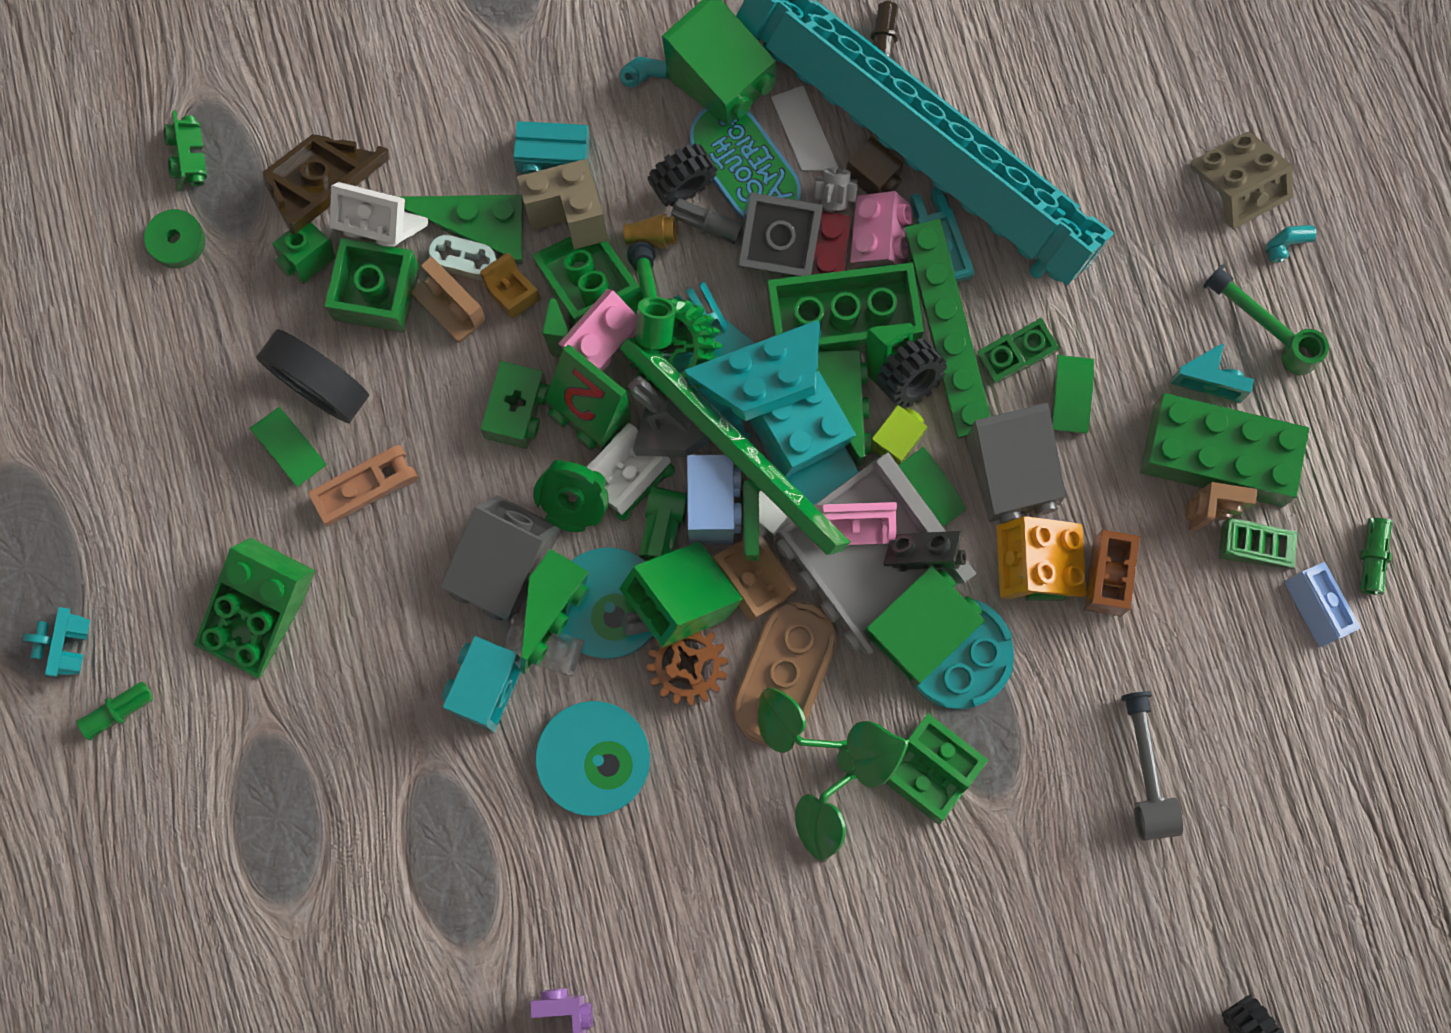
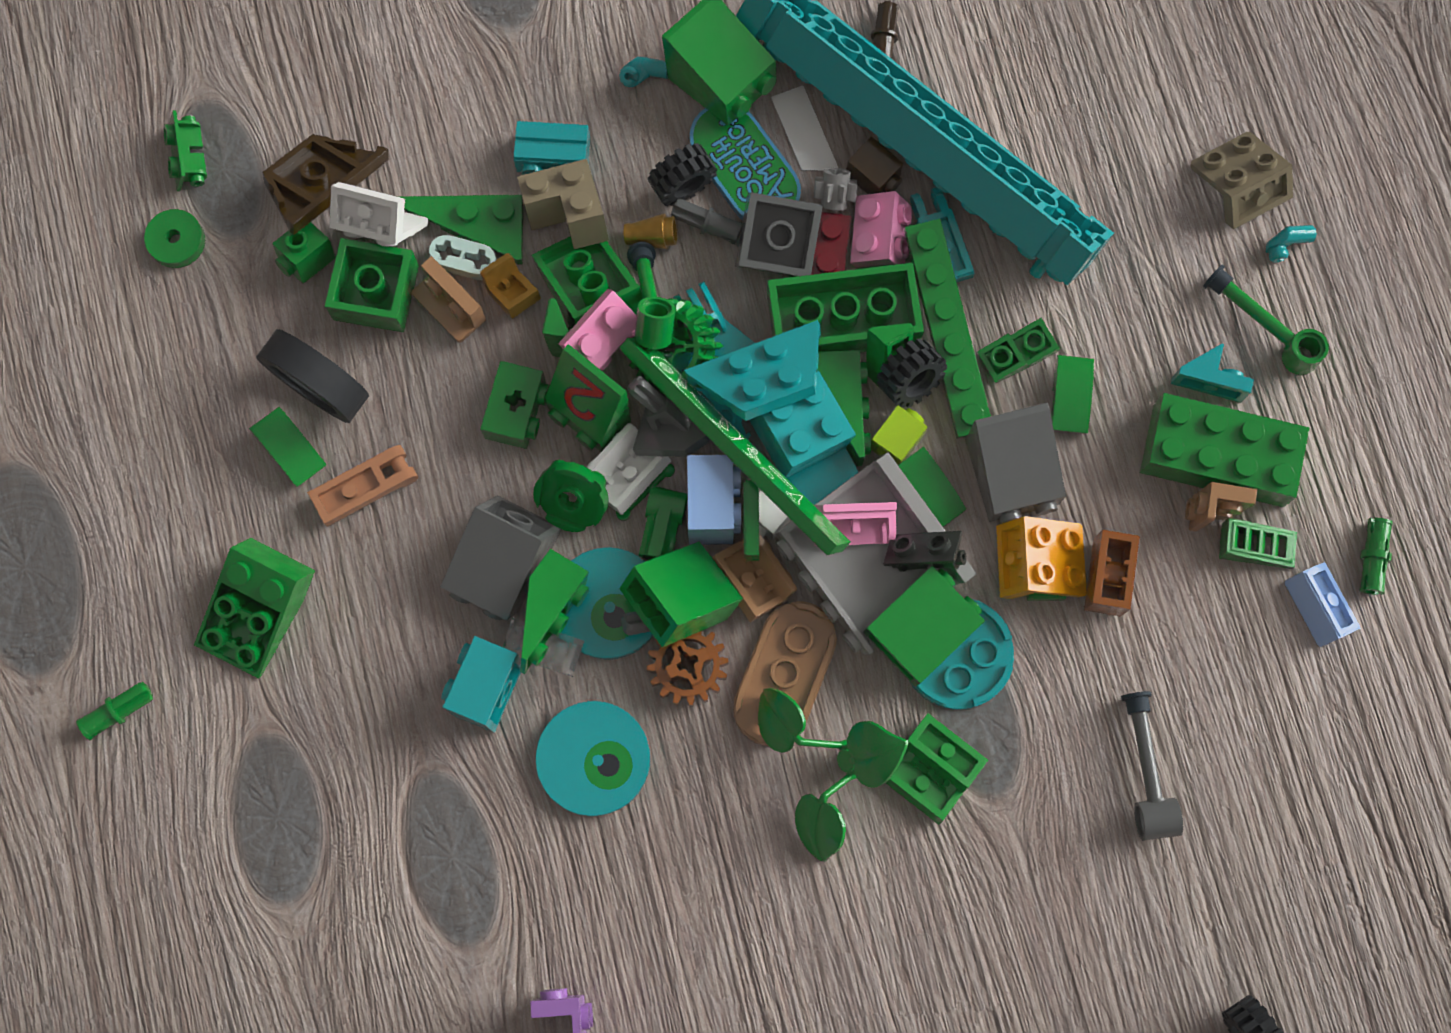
(59, 661): teal hips -> none

